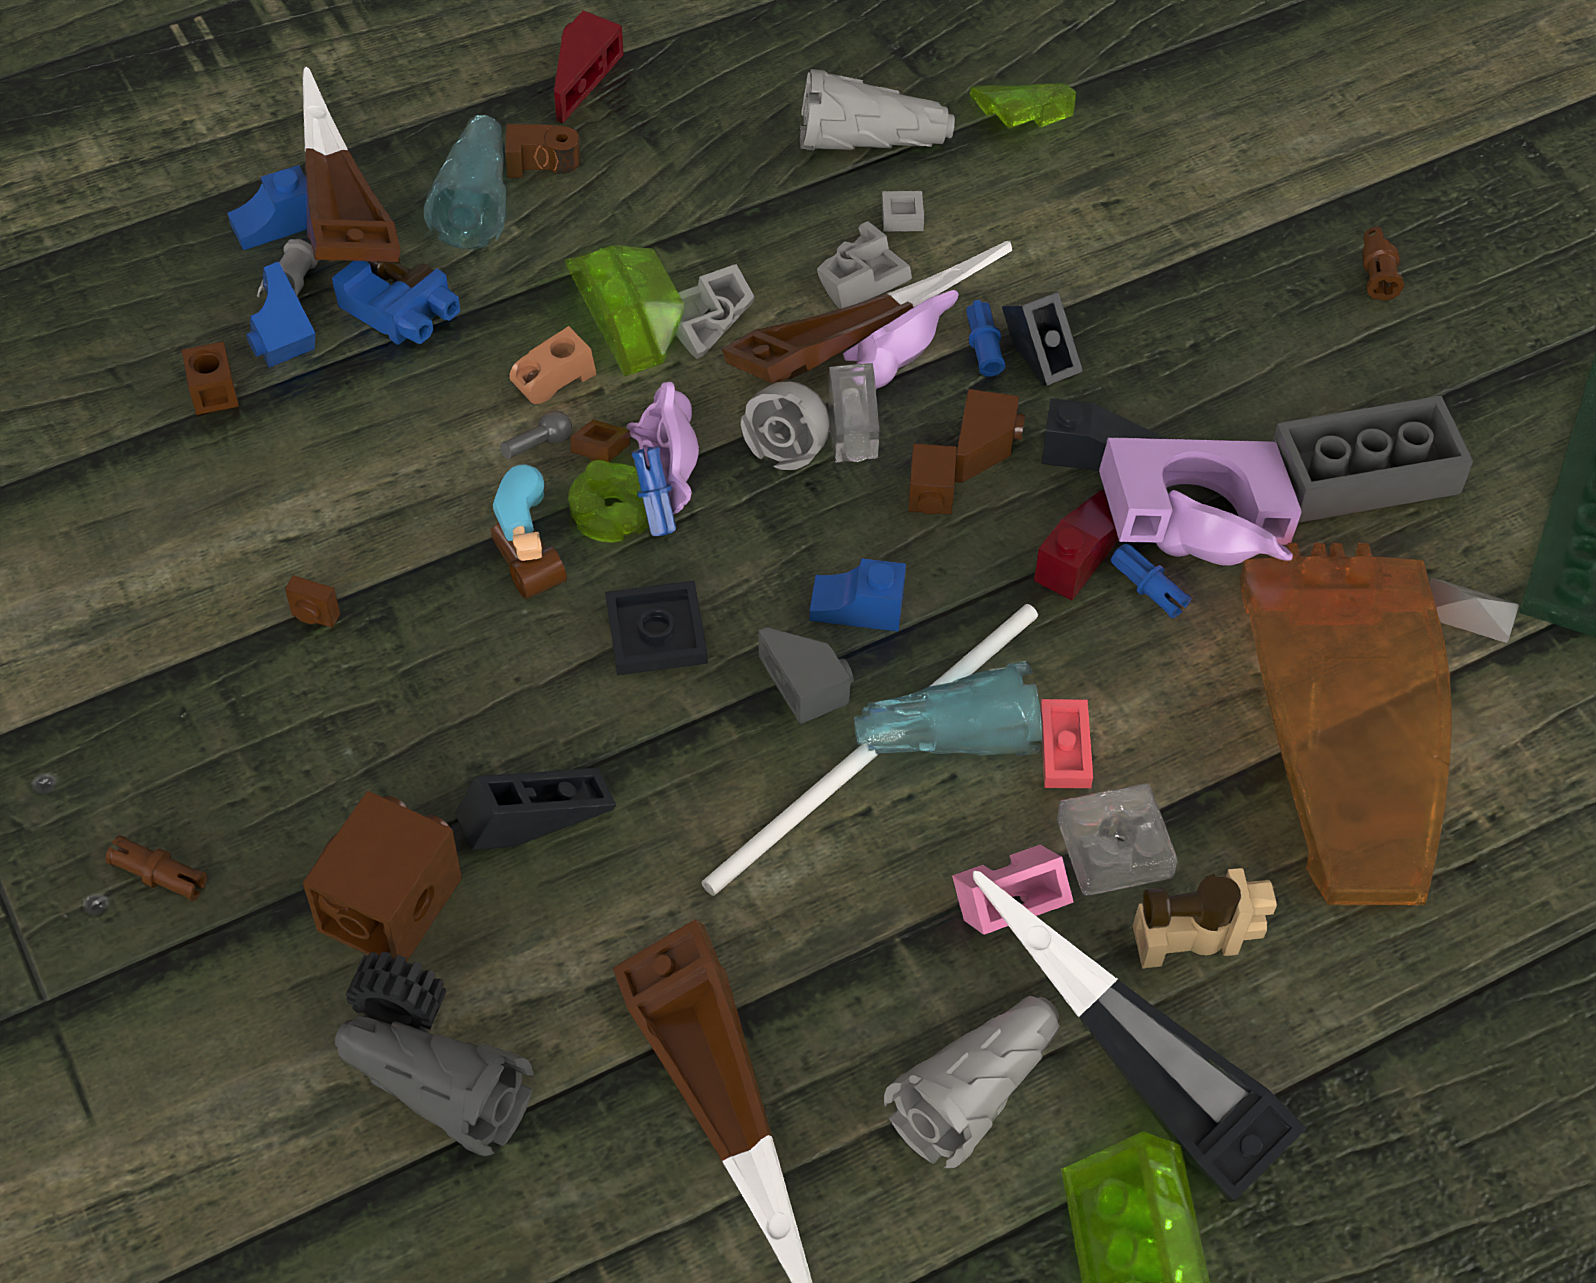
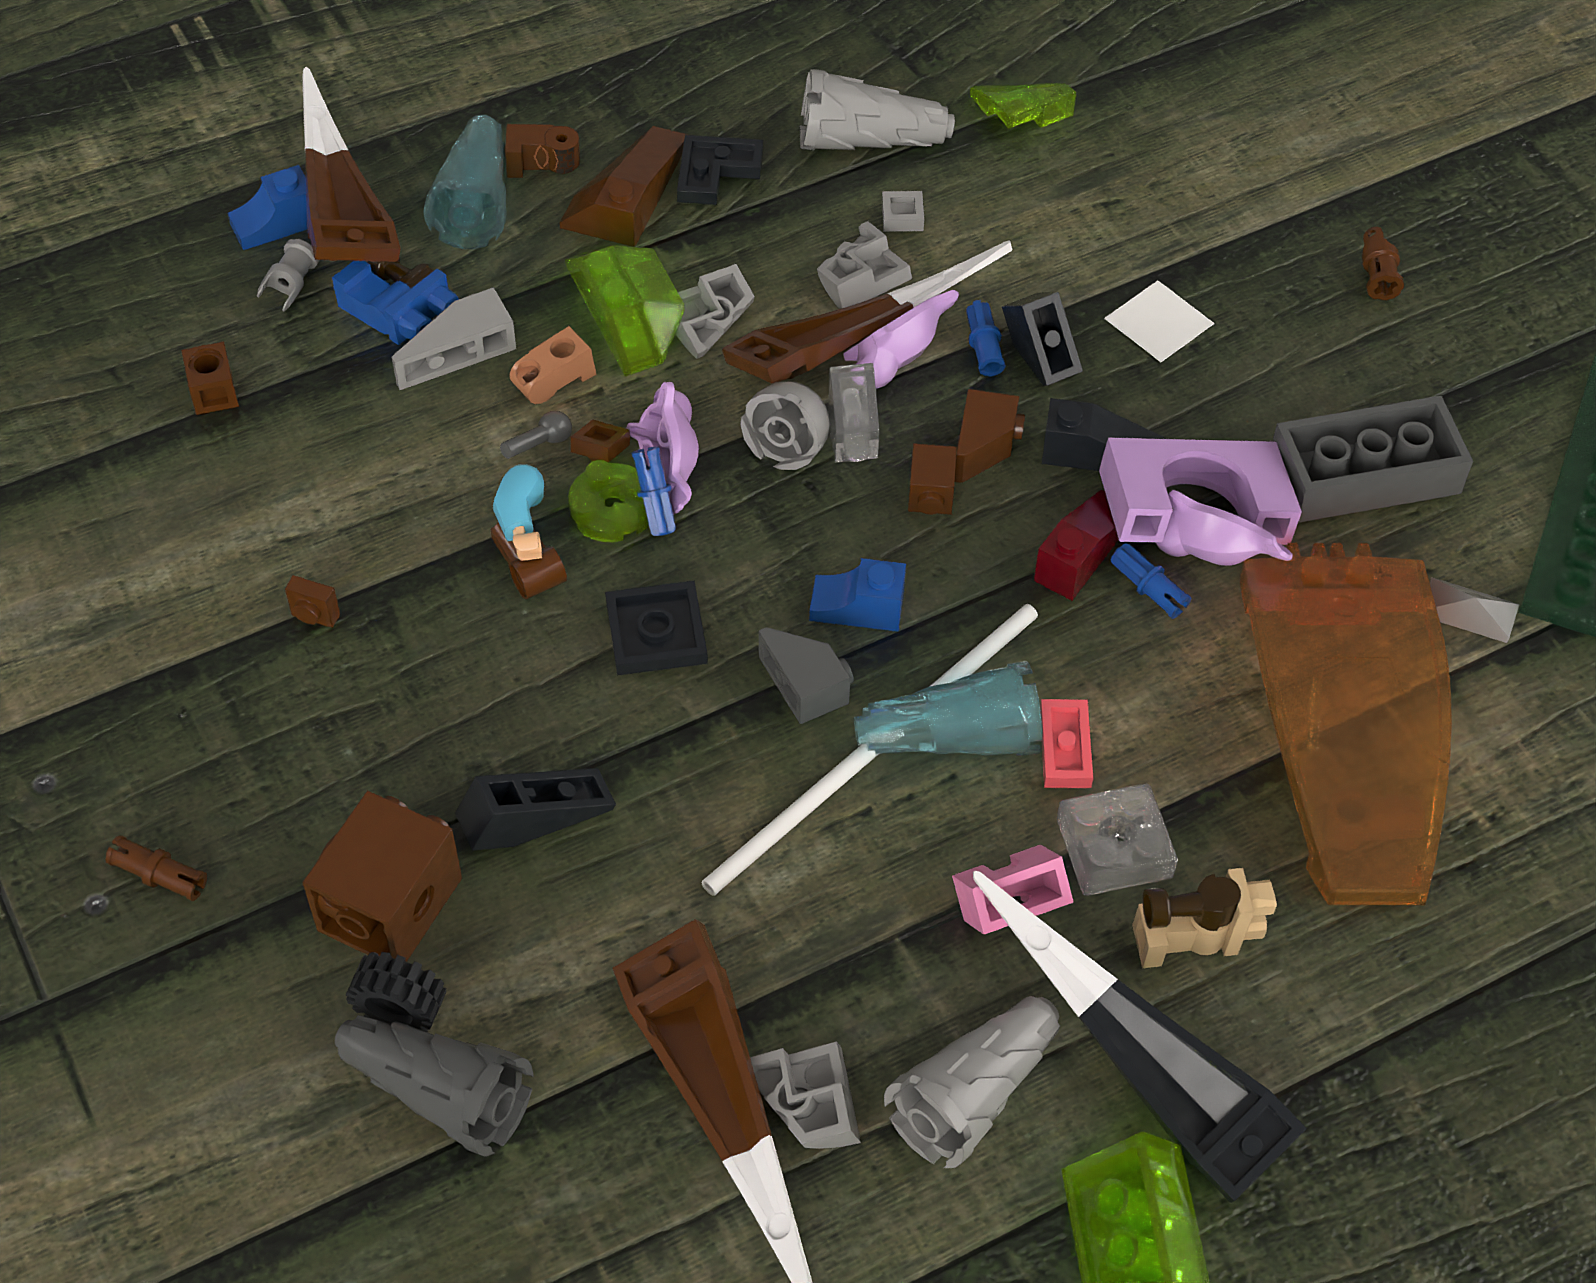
(281, 326): blue arch -> none
(458, 337): none -> light grey slope
(586, 55): dark red slope -> none
(627, 191): none -> reddish brown wedge
(710, 158): none -> black plate
(810, 1094): none -> light grey slope
(1159, 321): none -> white sticker

